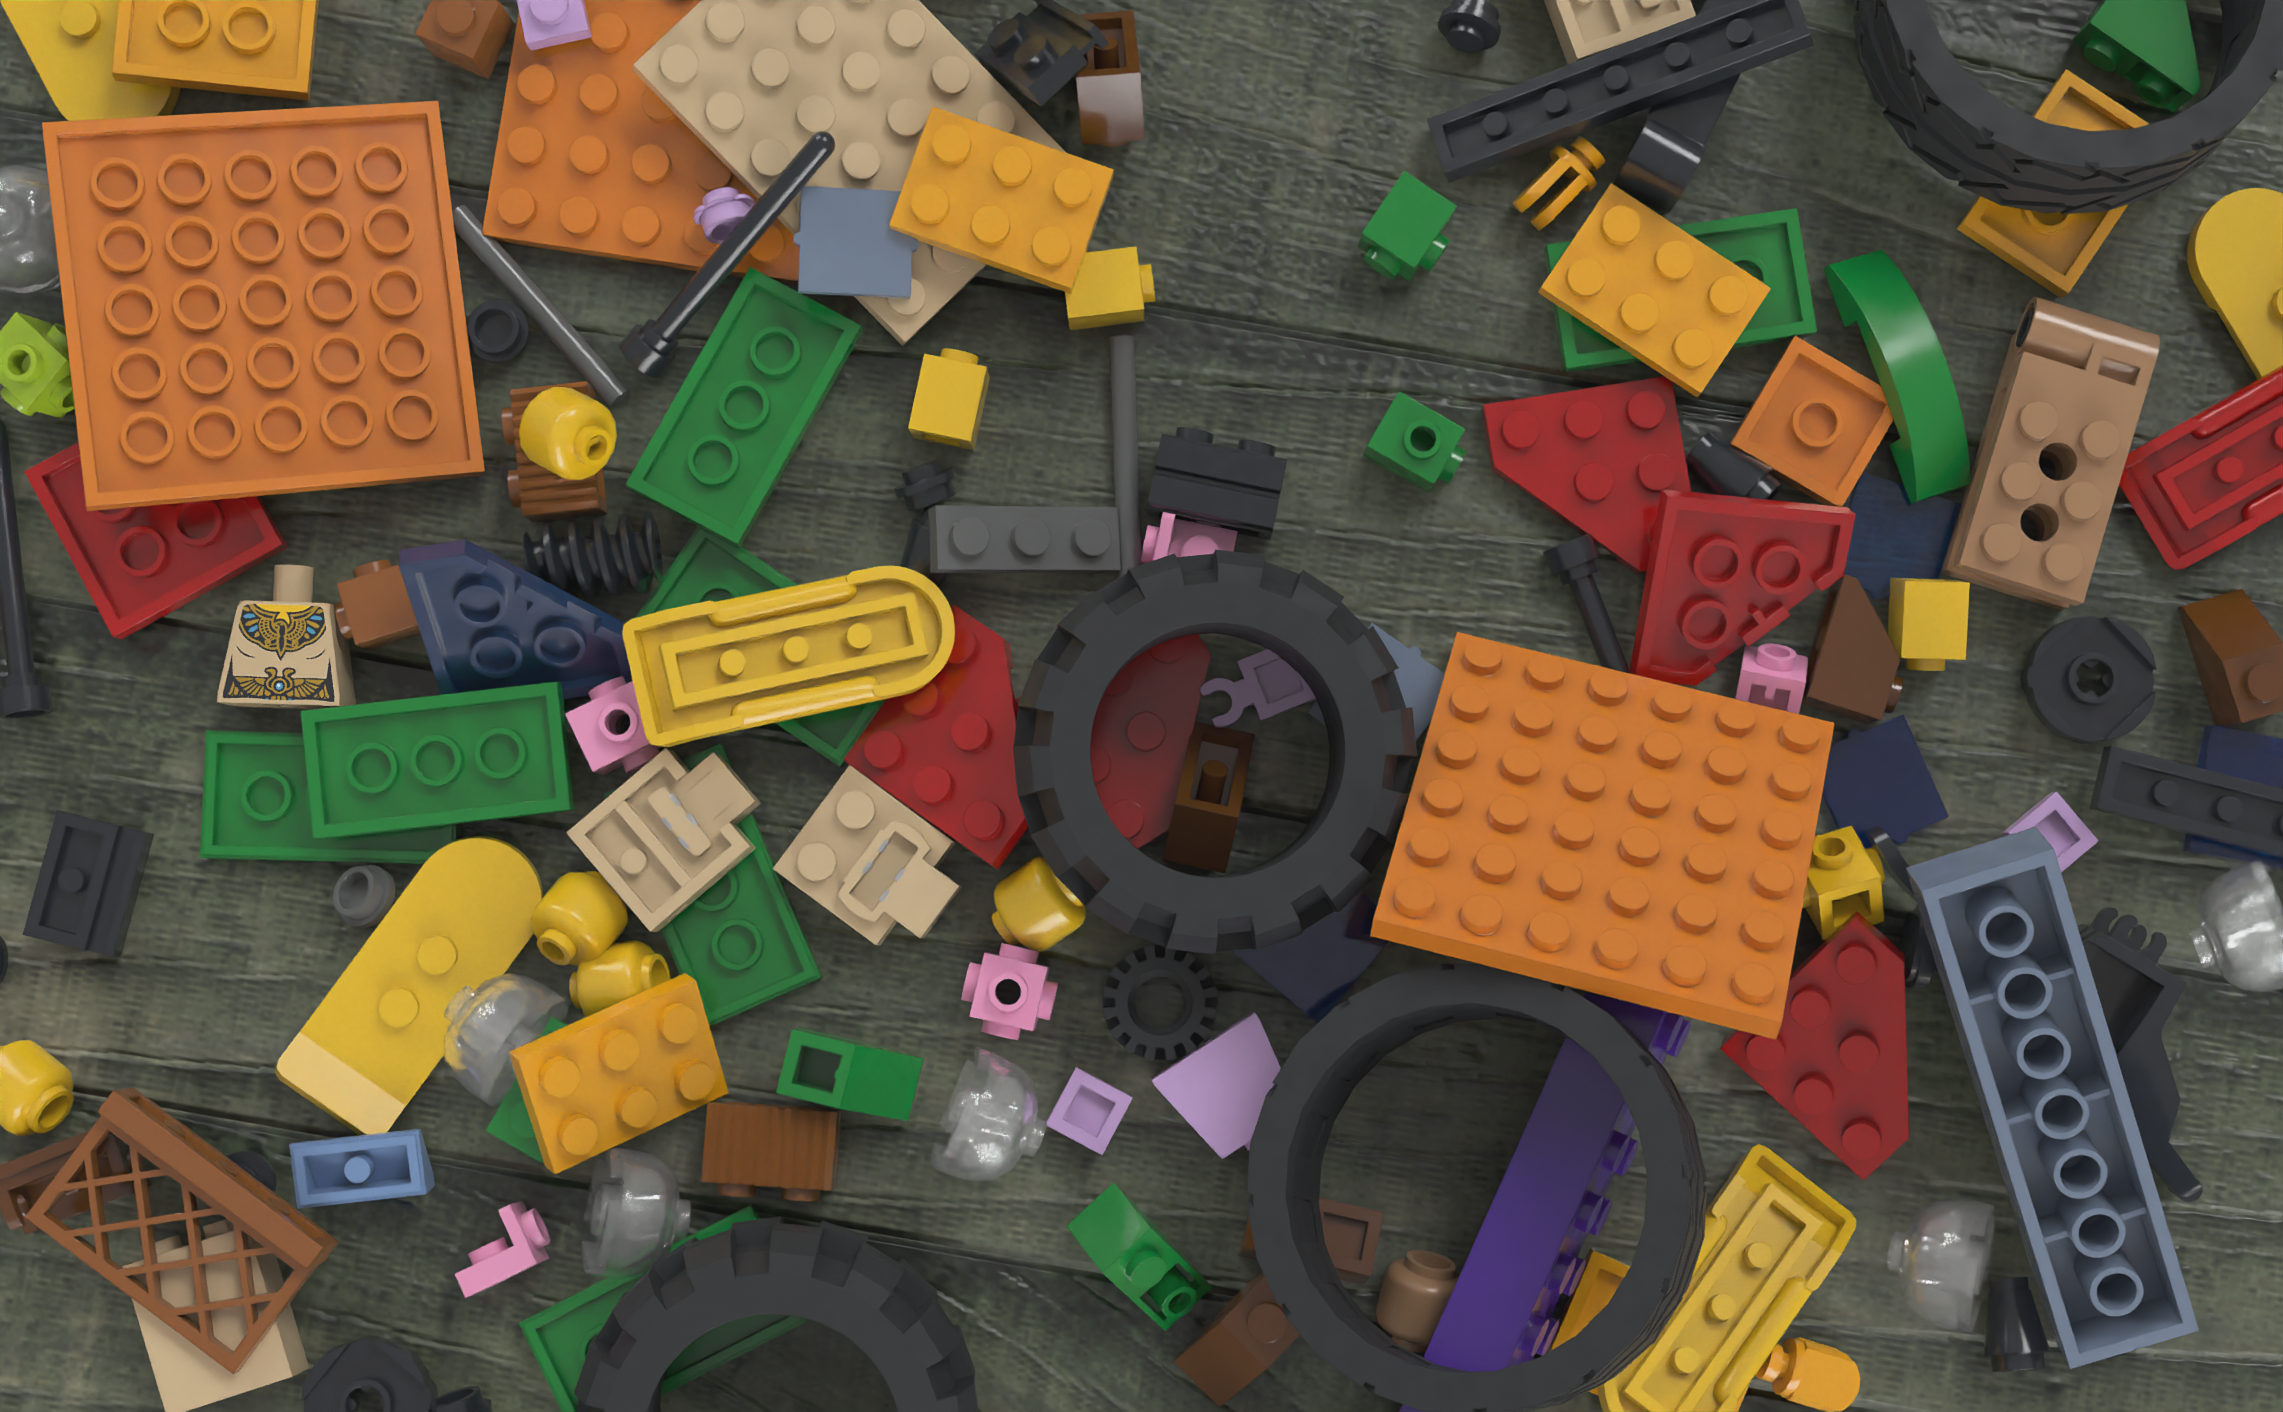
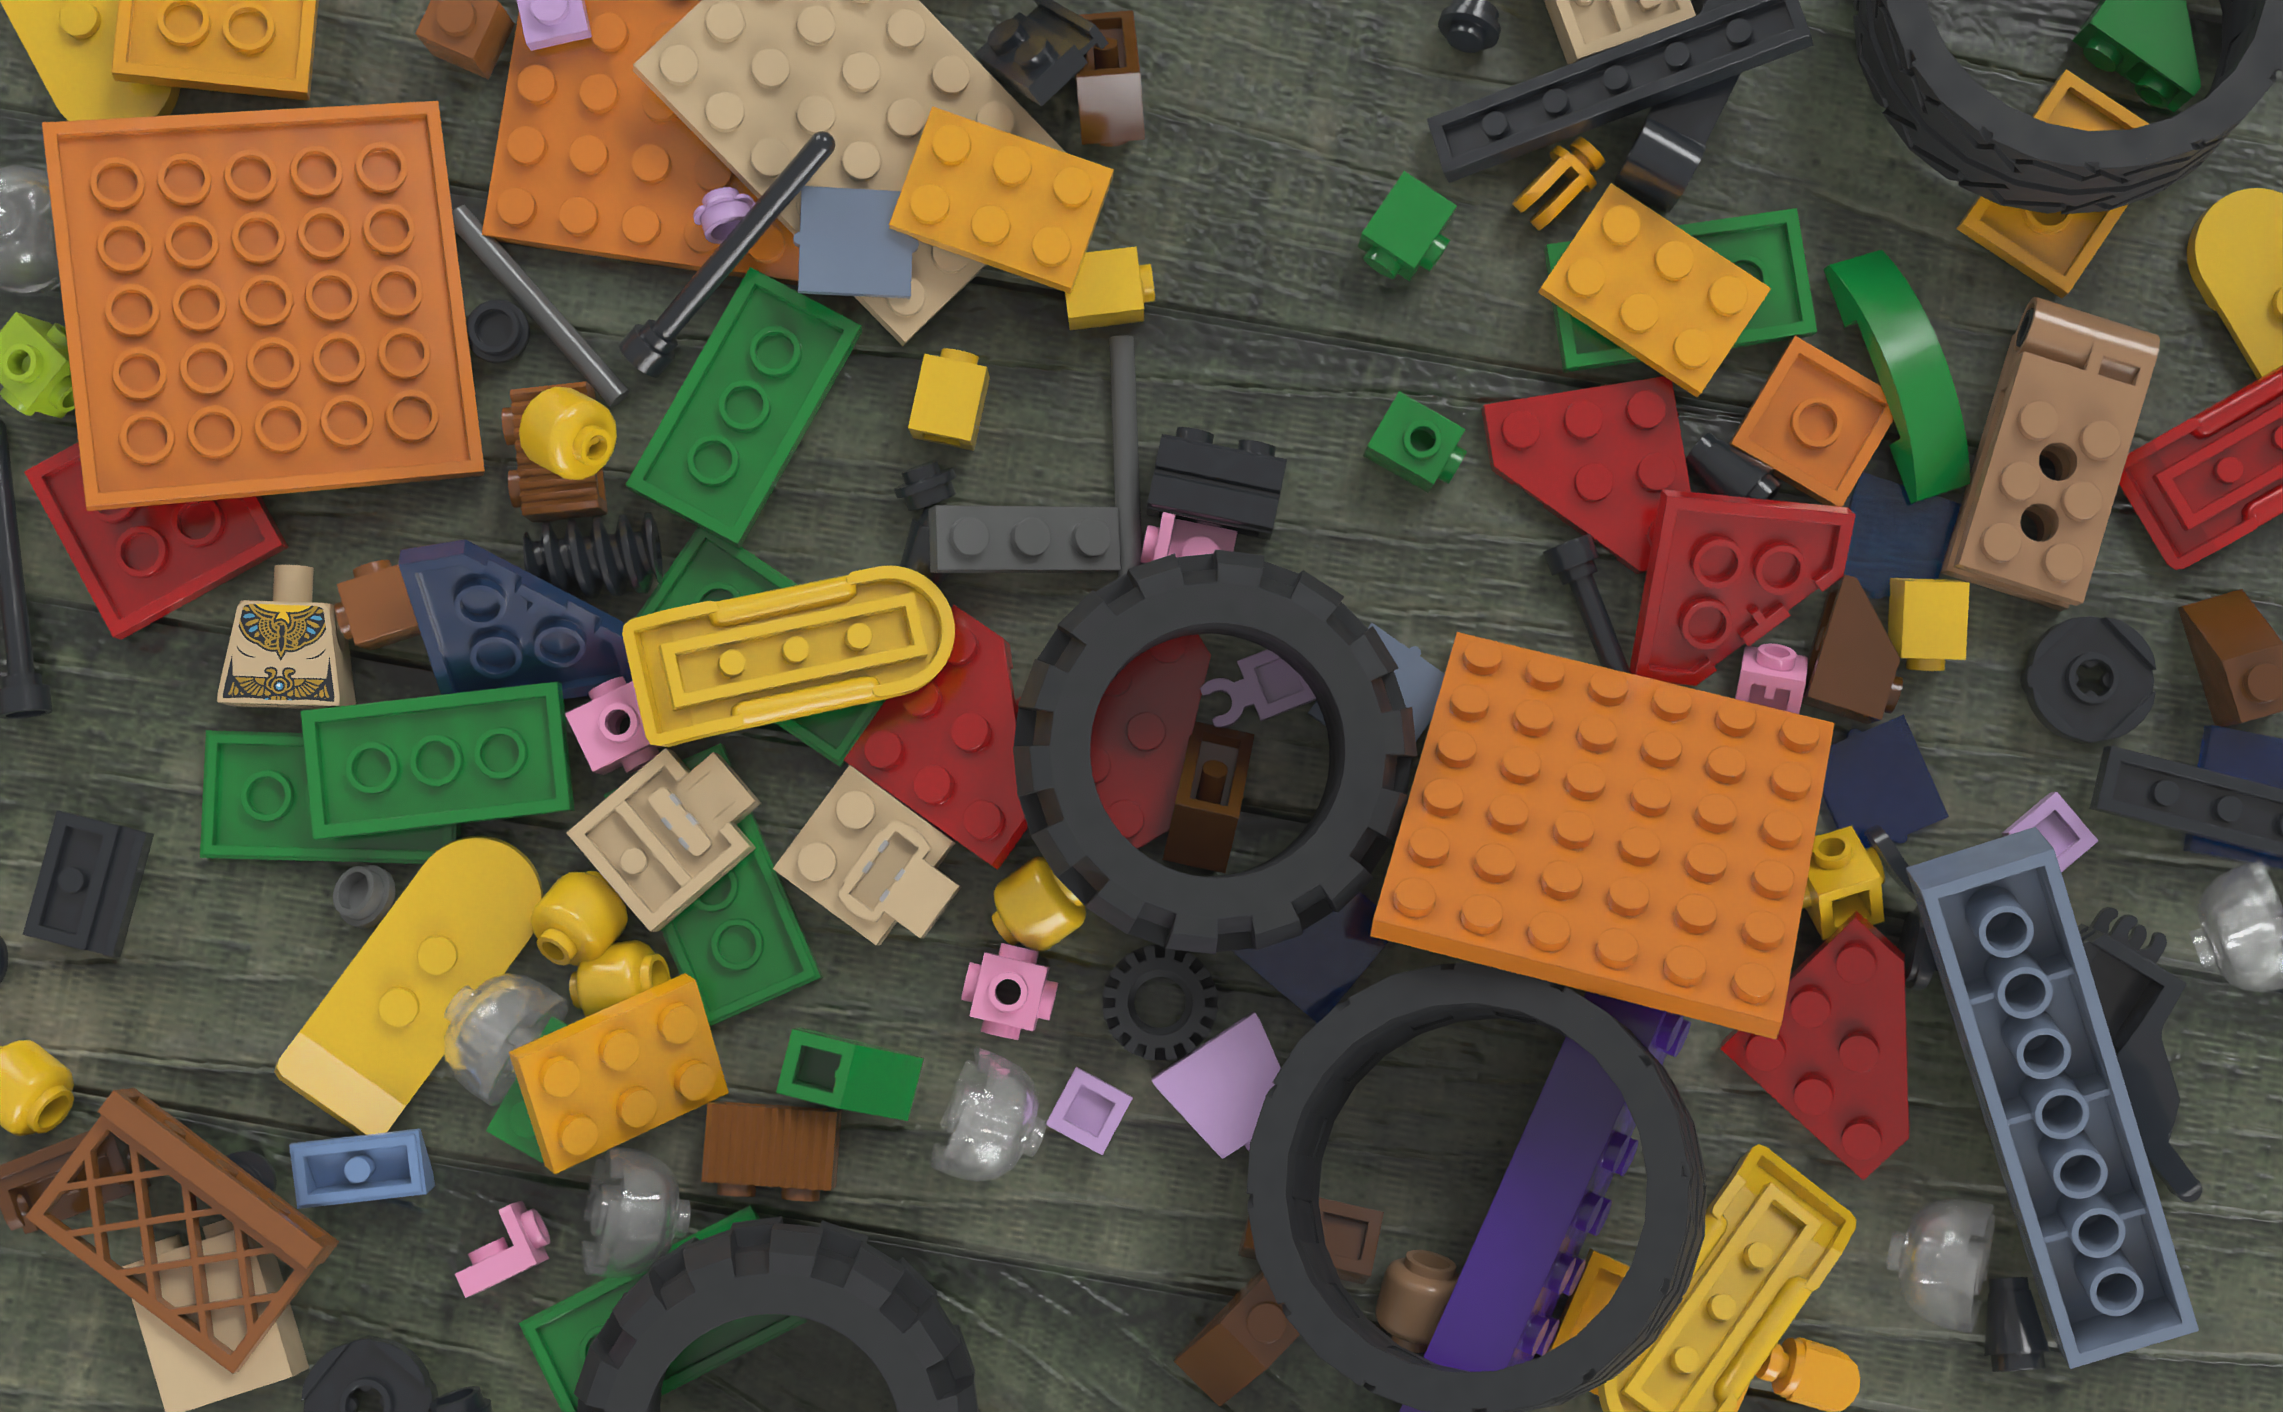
(1138, 1257): green slope -> none

